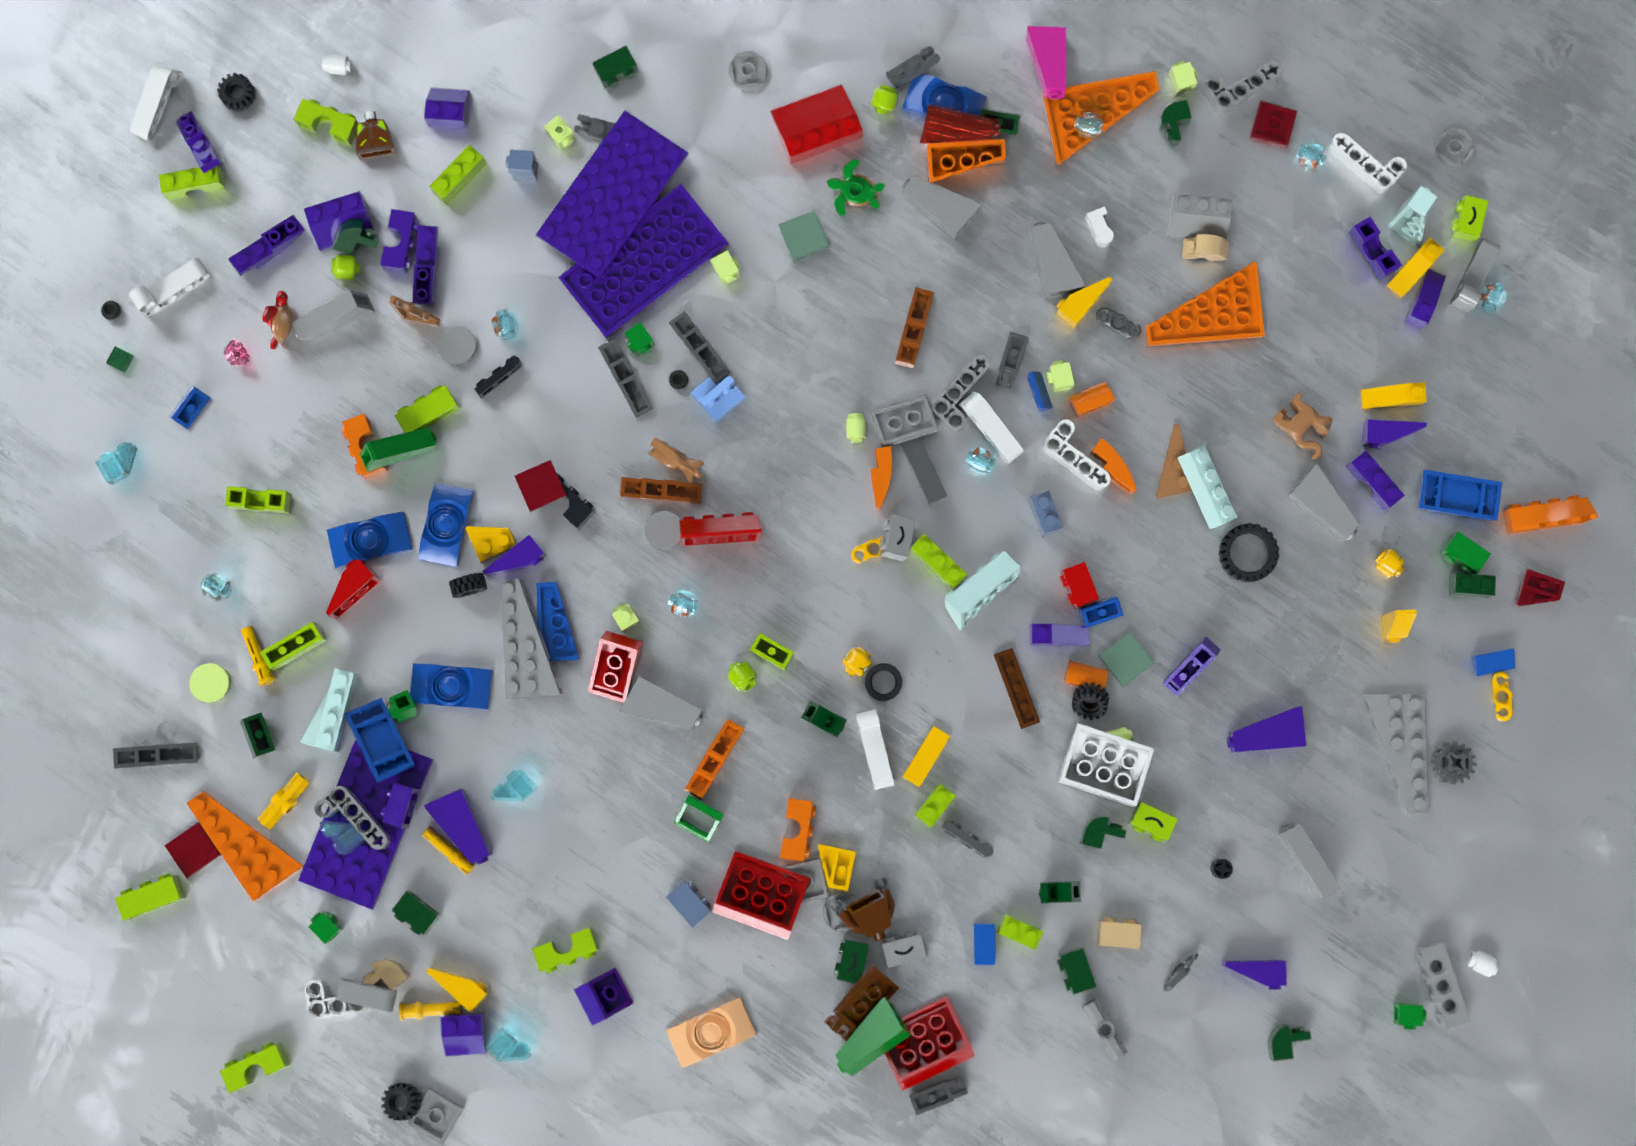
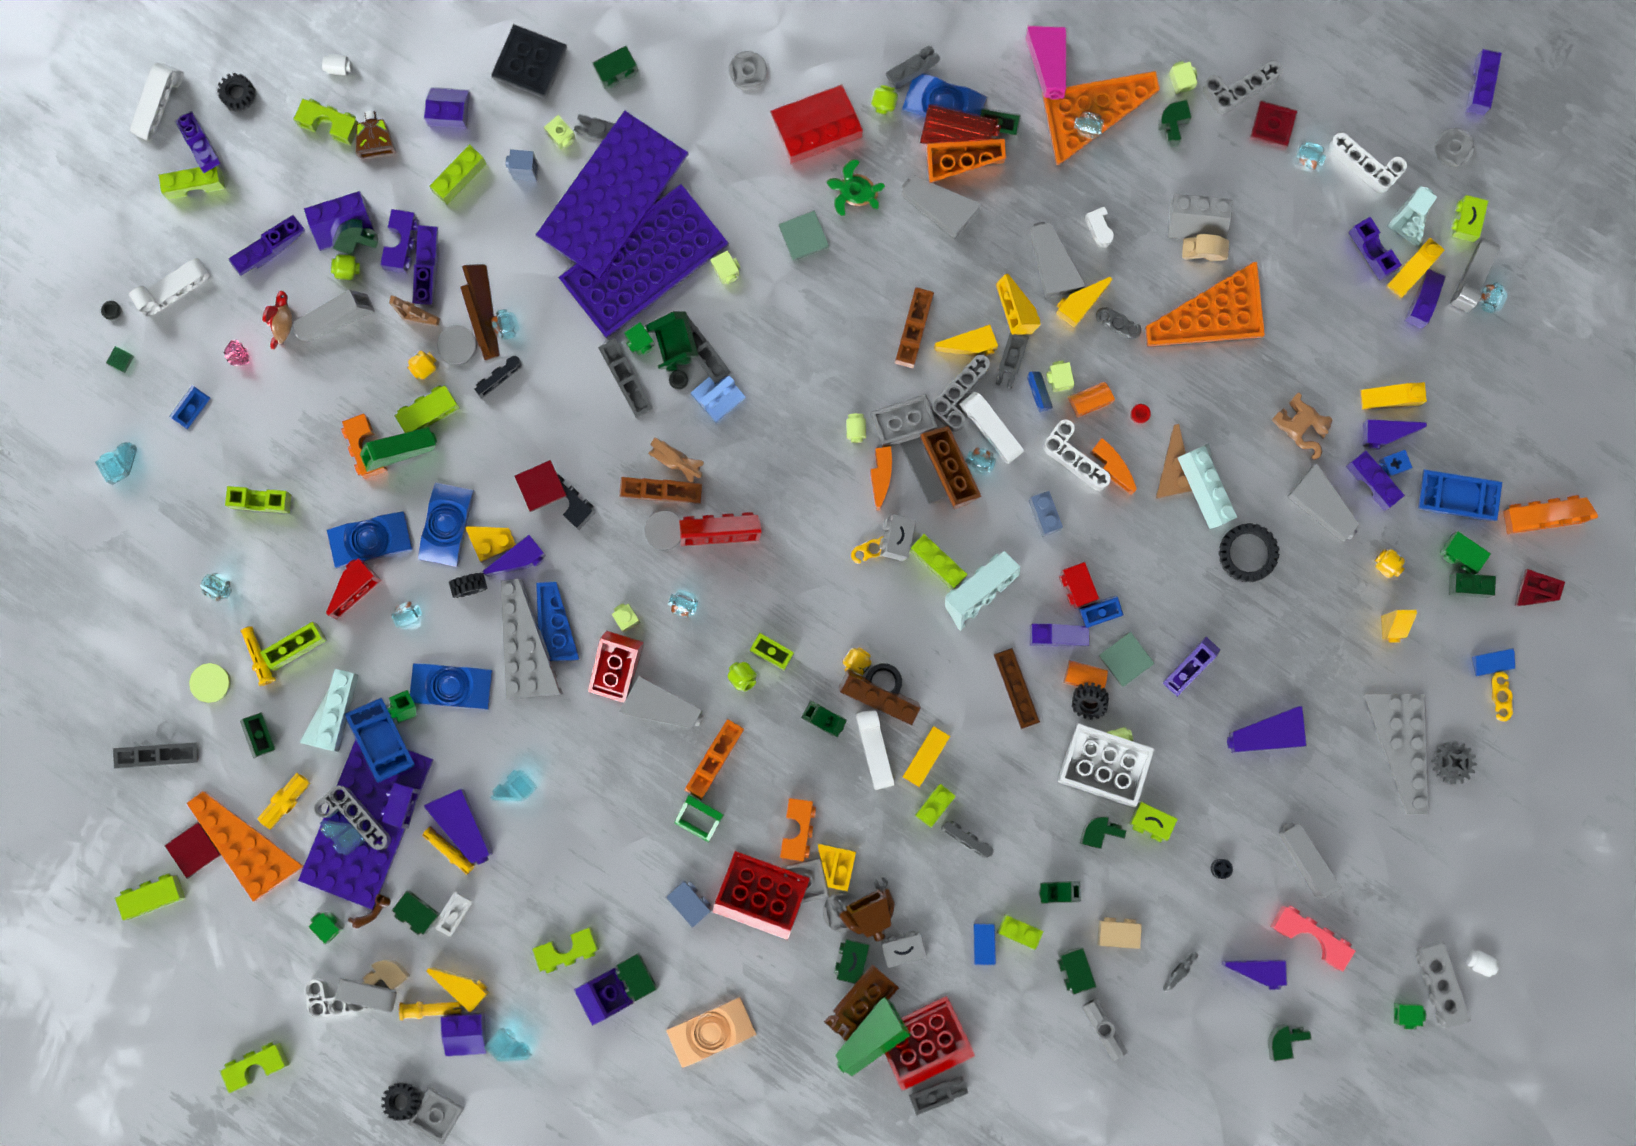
(381, 902): none -> reddish brown piece
(406, 615): none -> clear light blue head
(422, 364): none -> yellow head
(452, 914): none -> white plate
(480, 308): none -> reddish brown wedge
(529, 61): none -> black plate
(636, 977): none -> dark green brick
(674, 340): none -> dark green panel
(878, 698): none -> reddish brown arch
(950, 467): none -> dark orange slope
(972, 343): none -> yellow slope
(1017, 307): none -> yellow slope
(1140, 413): none -> red tile
(1334, 952): none -> coral arch
(1400, 458): none -> blue brick
(1486, 73): none -> dark purple arch

